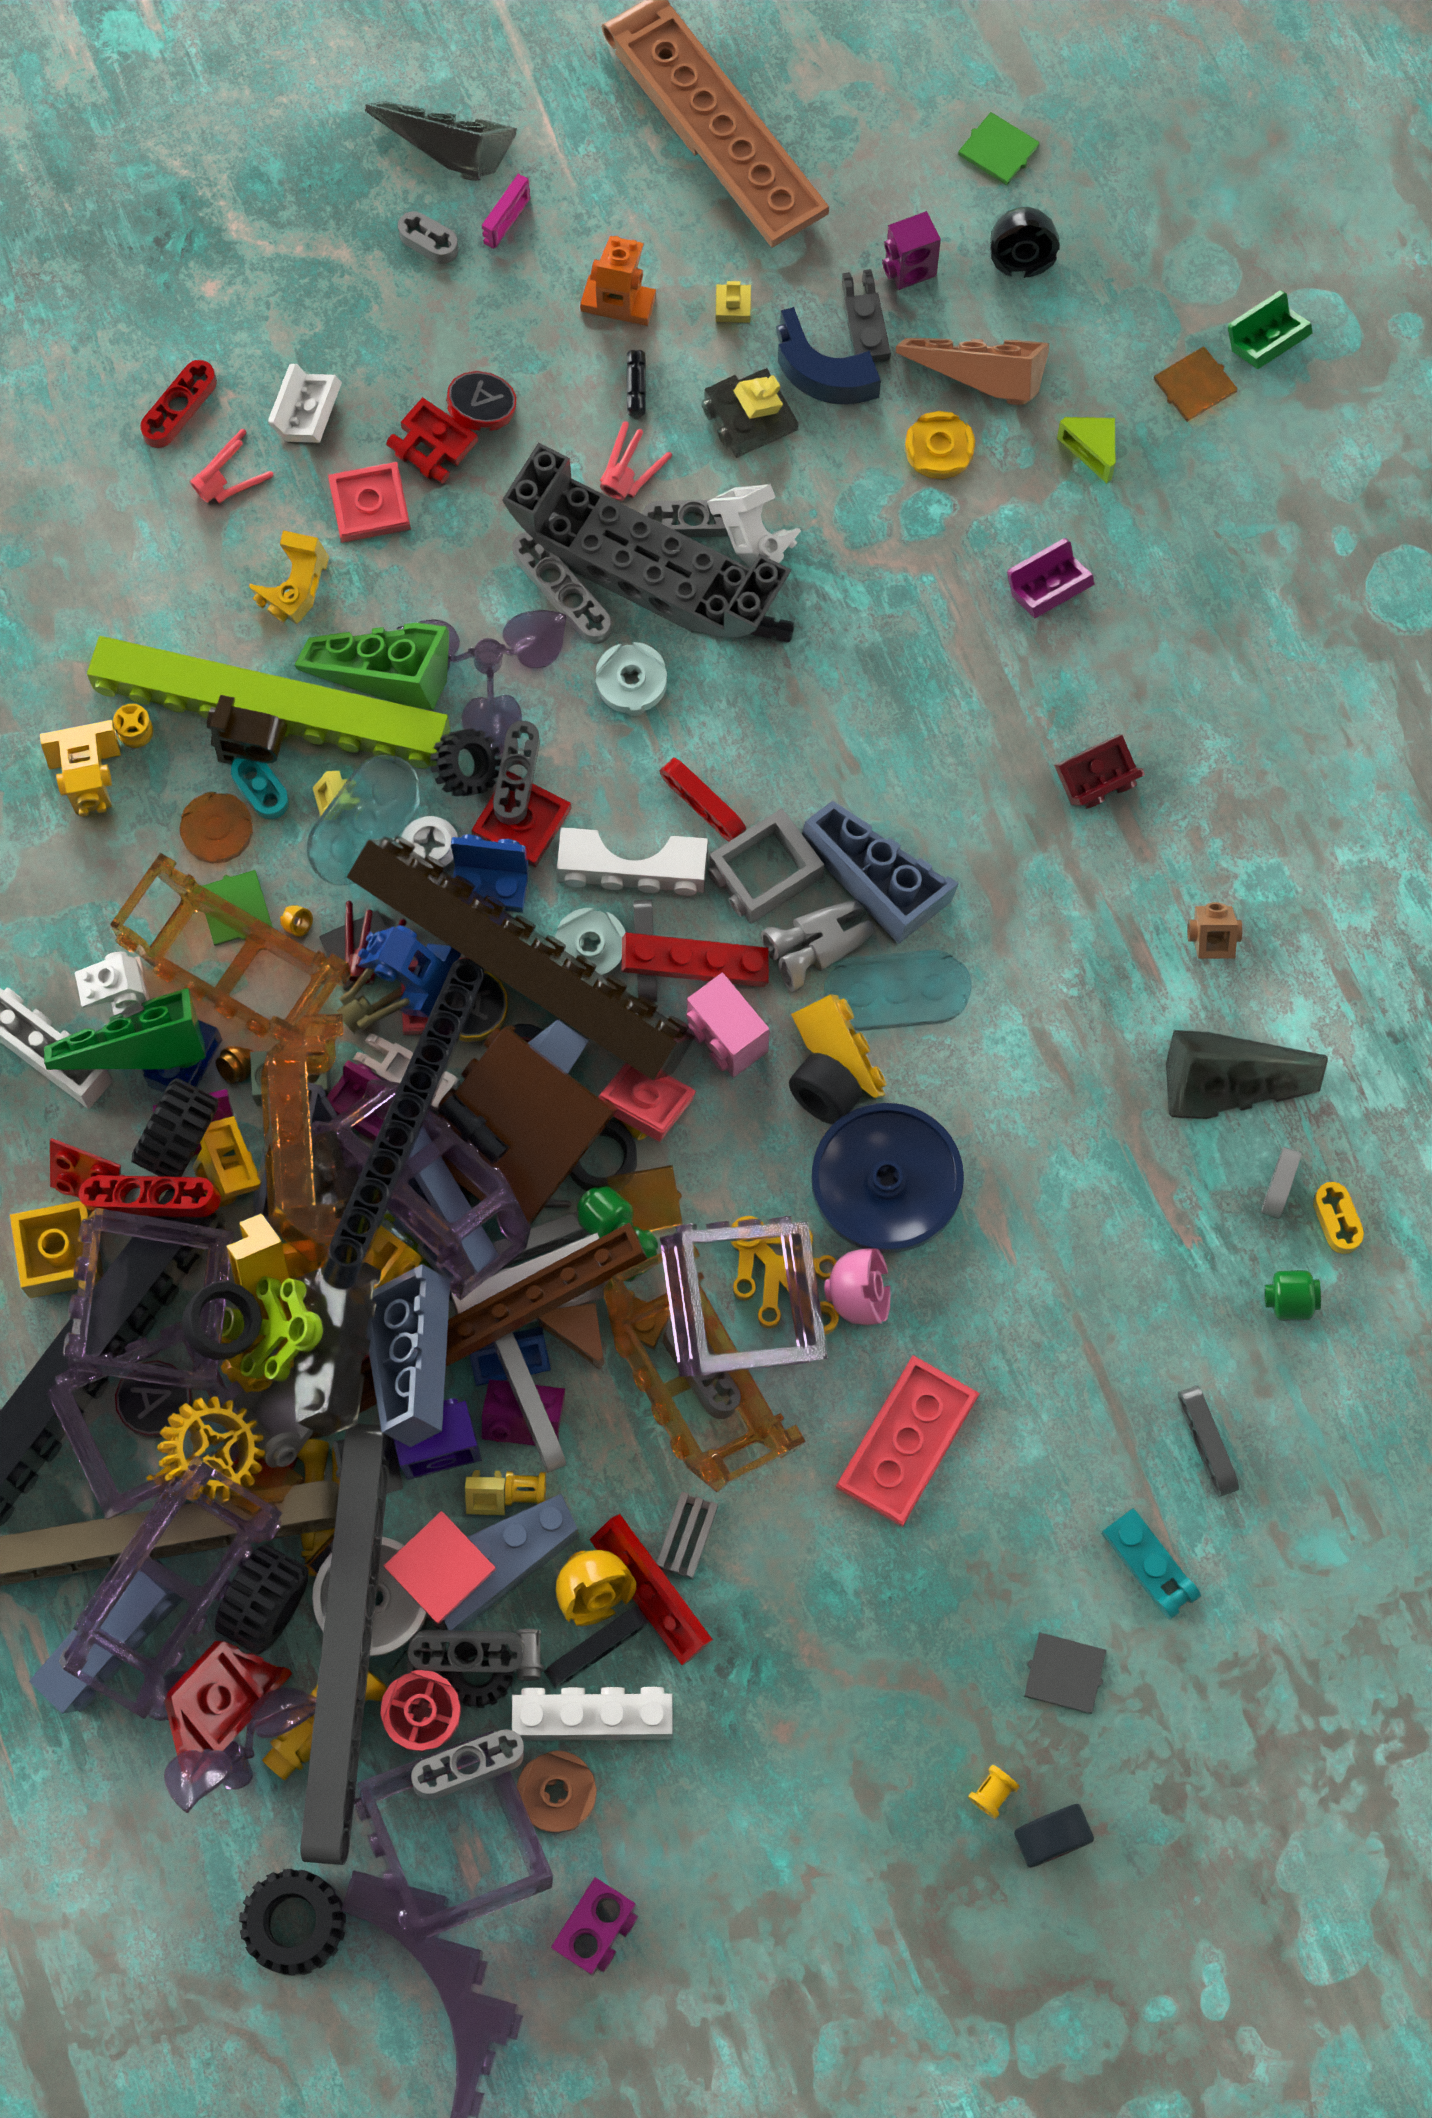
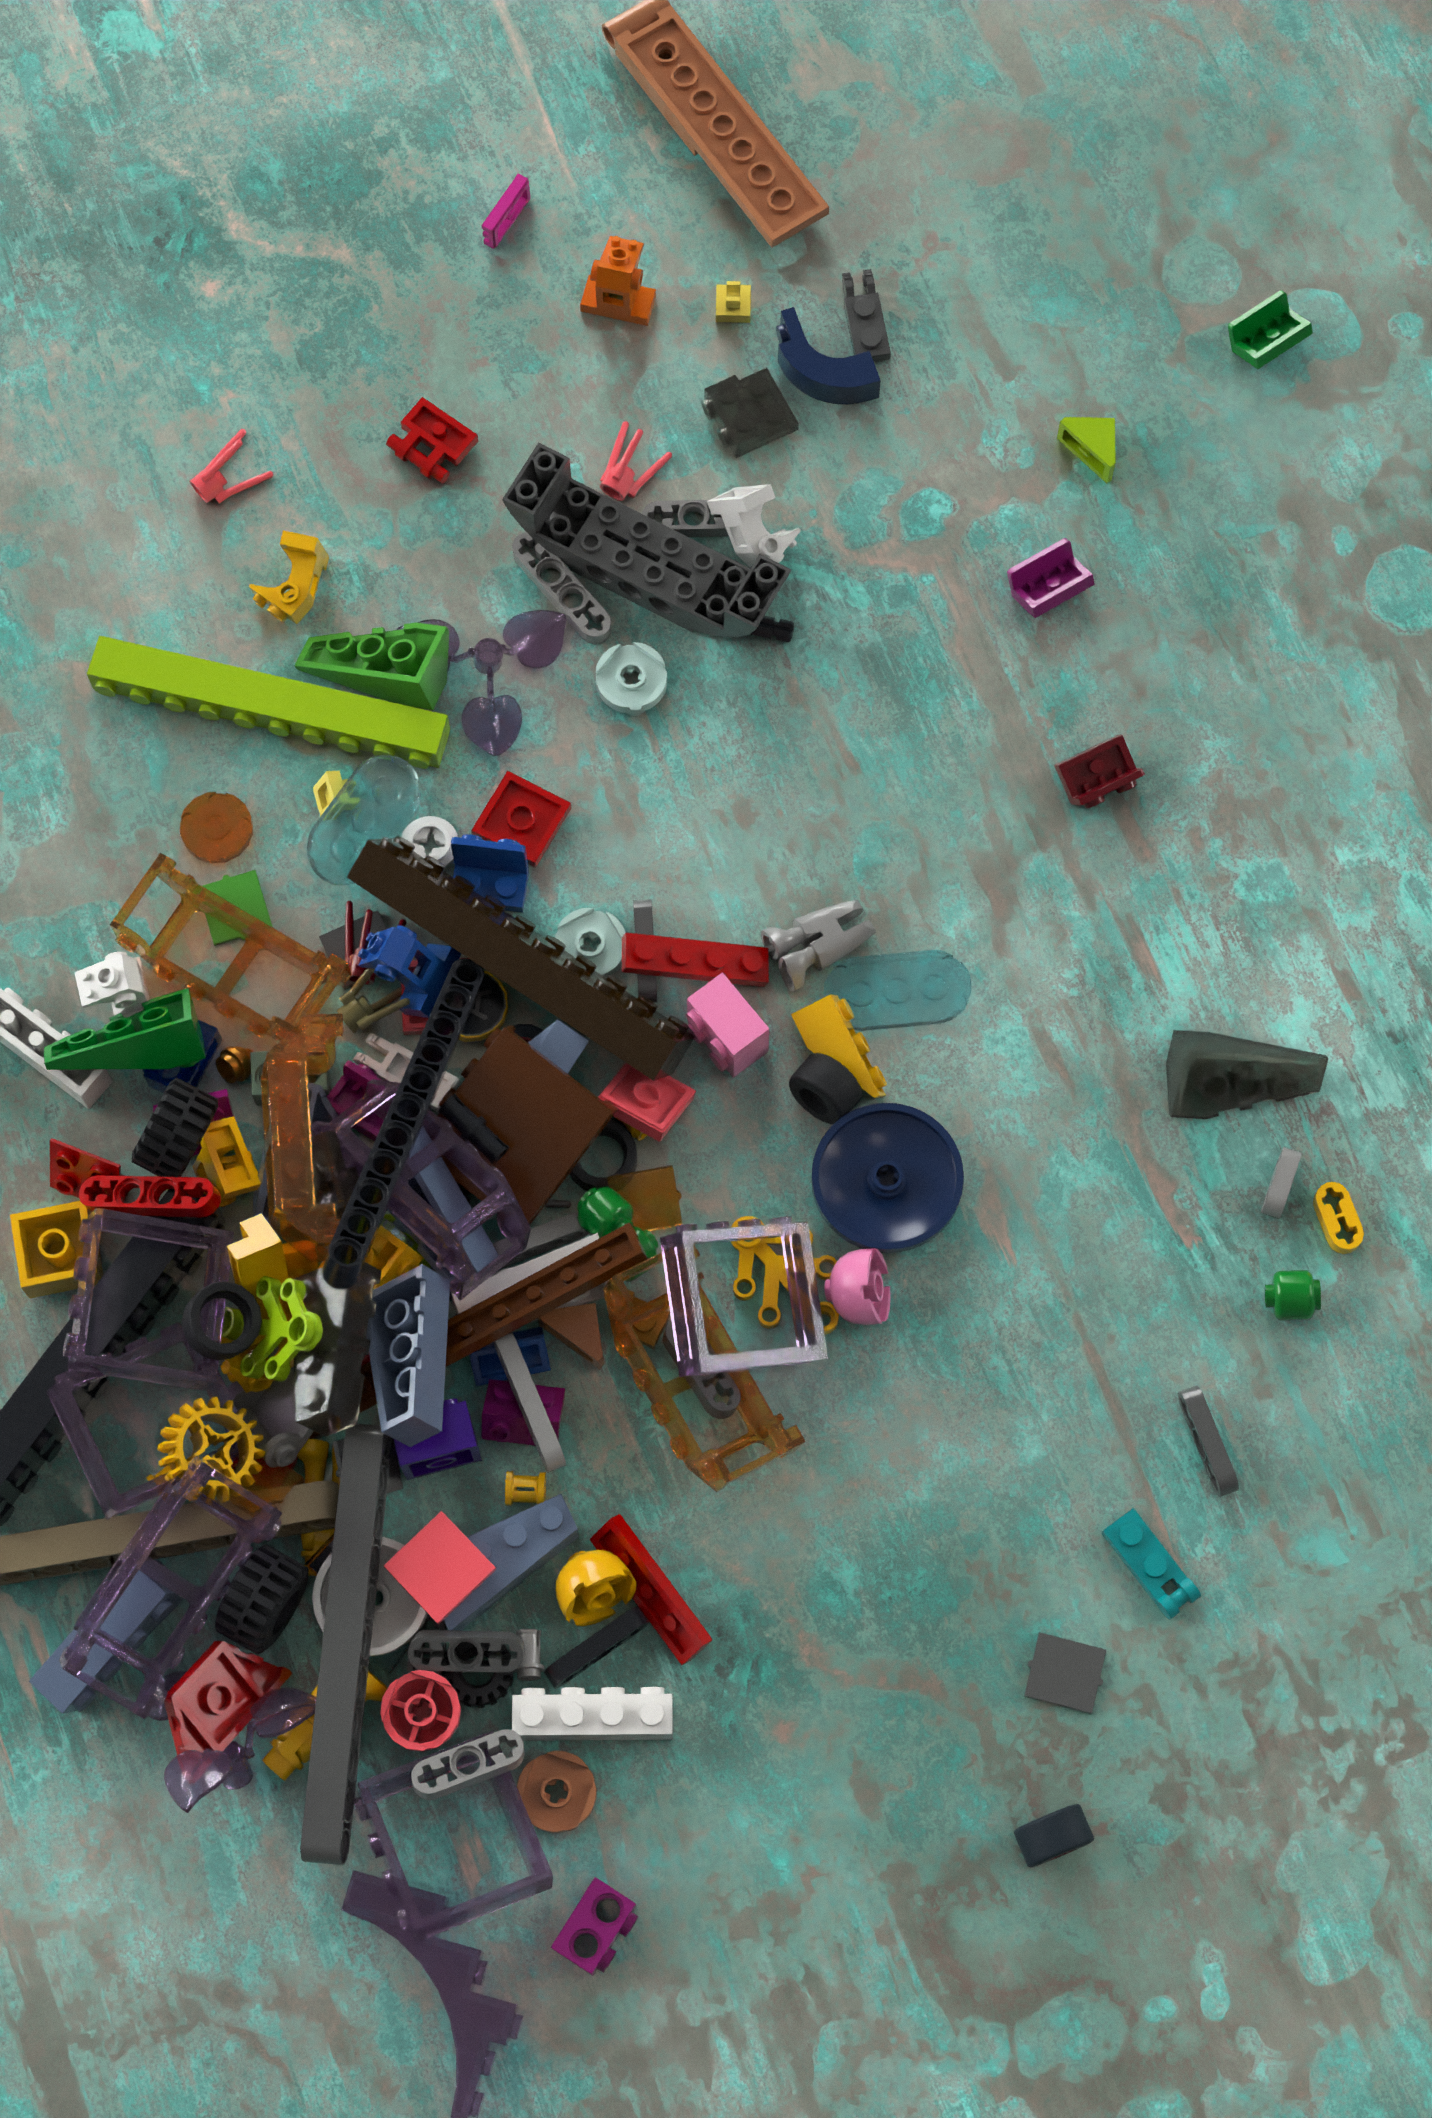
(80, 756): yellow tile -> none
(131, 717): yellow wheel -> none
(147, 1405): black tile -> none
(179, 388): red beam -> none
(244, 733): dark brown pin -> none
(258, 1915): black tyre -> none
(261, 788): teal plate -> none
(304, 405): white bracket -> none
(304, 923): yellow hinge -> none
(369, 502): coral tile -> none
(431, 233): light grey beam -> none
(448, 765): black tyre -> none
(460, 146): clear smoke wedge -> none
(481, 400): tile -> none
(485, 1494): light yellow tile -> none
(522, 797): dark grey beam -> none
(636, 383): black axle -> none
(676, 867): white arch -> none
(697, 1503): light grey tile -> none
(702, 799): red beam -> none
(759, 396): light yellow tile -> none
(795, 845): light grey window -> none
(876, 872): sand blue wedge -> none
(907, 1441): coral tile -> none
(911, 250): magenta brick -> none
(939, 445): yellow tile -> none
(993, 1791): yellow bush -> none
(998, 148): bright green piece -> none
(1002, 370): nougat wedge -> none
(1024, 242): black cylinder -> none
(1195, 383): clear orange piece -> none
(1214, 931): medium nougat brick -> none

